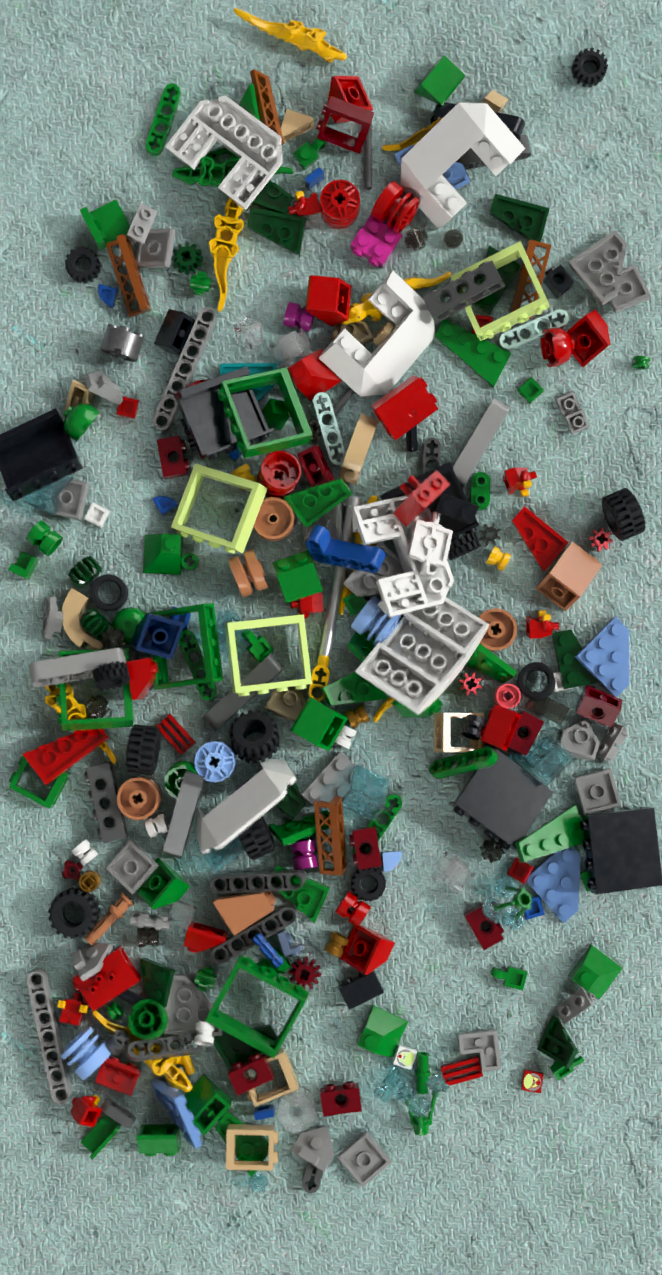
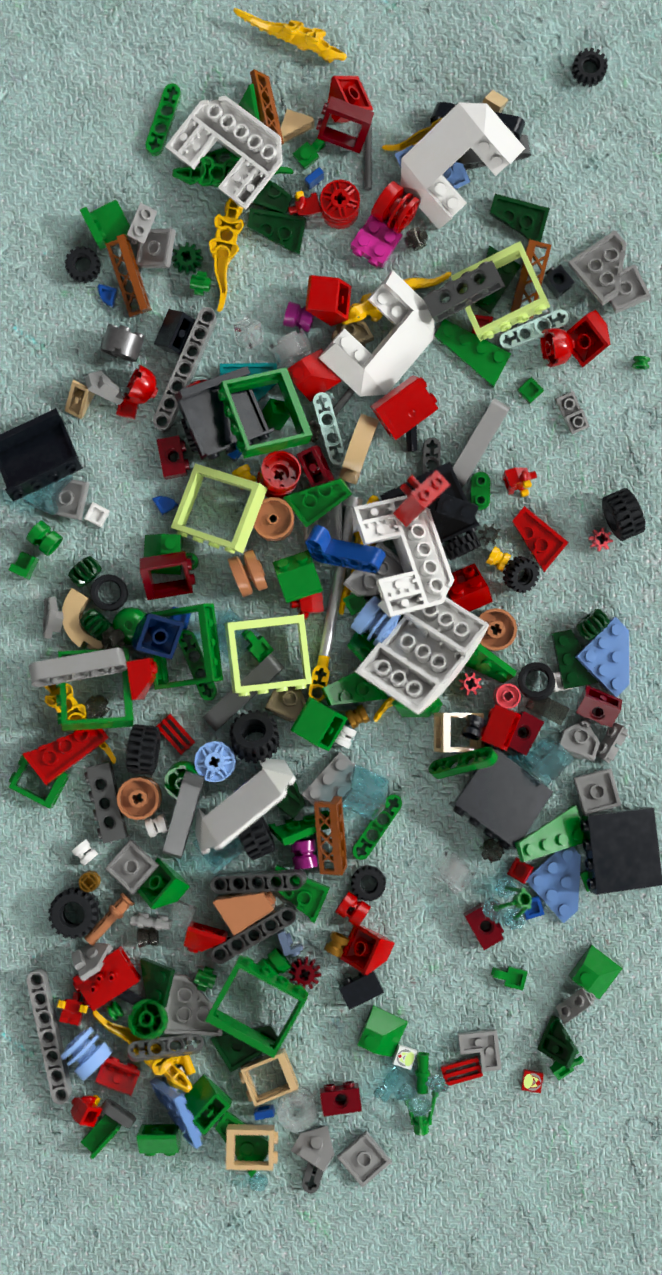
(67, 870): dark red plate -> none
(79, 419): green cylinder -> none
(111, 675): black tyre -> none
(117, 1042): dark grey wheel -> none
(141, 386): none -> red cylinder
(171, 588): none -> dark red window
(204, 1034): white wheel -> none
(244, 1083): dark red brick -> none
(267, 950): blue axle -> none
(371, 858): dark red brick -> none
(383, 333): tan tile -> none
(391, 859): light blue tile -> none
(430, 543): white plate -> none
(440, 81): green slope -> none
(453, 238): clear smoke plate -> none
(469, 588): none -> red slope
(529, 577): none -> black tyre
(540, 626): red piece -> none
(569, 576): nougat slope -> none
(592, 624): none -> dark green gear

